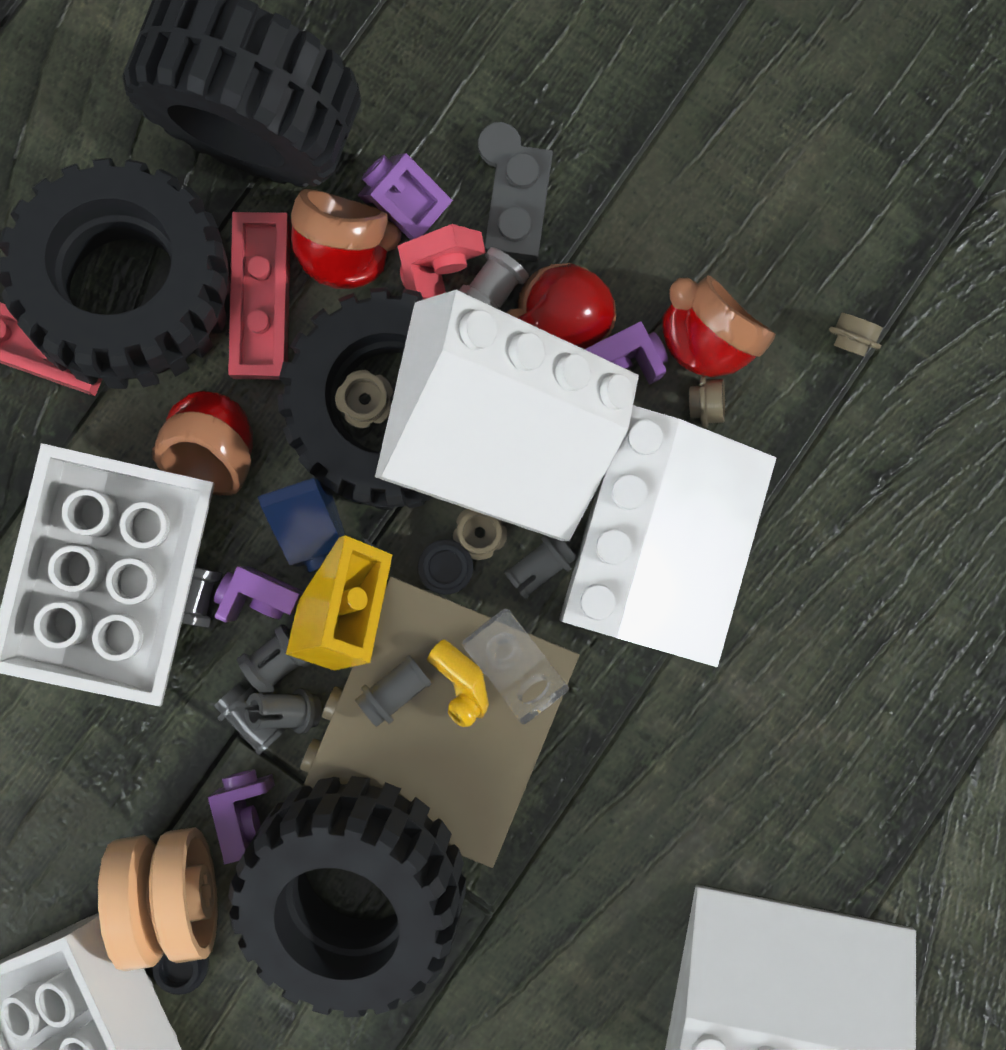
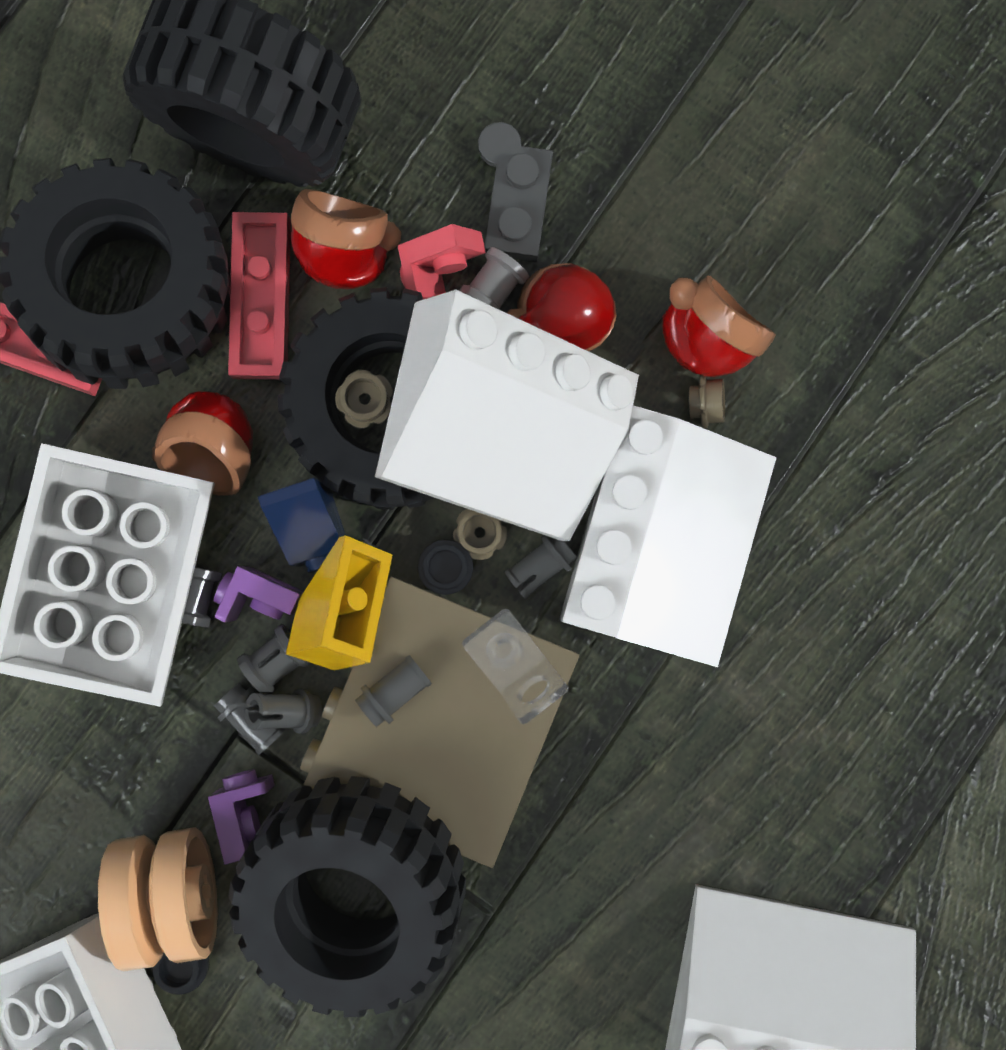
(404, 194): medium lavender bracket -> none
(468, 683): yellow arm -> none
(634, 343): medium lavender bracket -> none
(856, 334): dark tan plate -> none

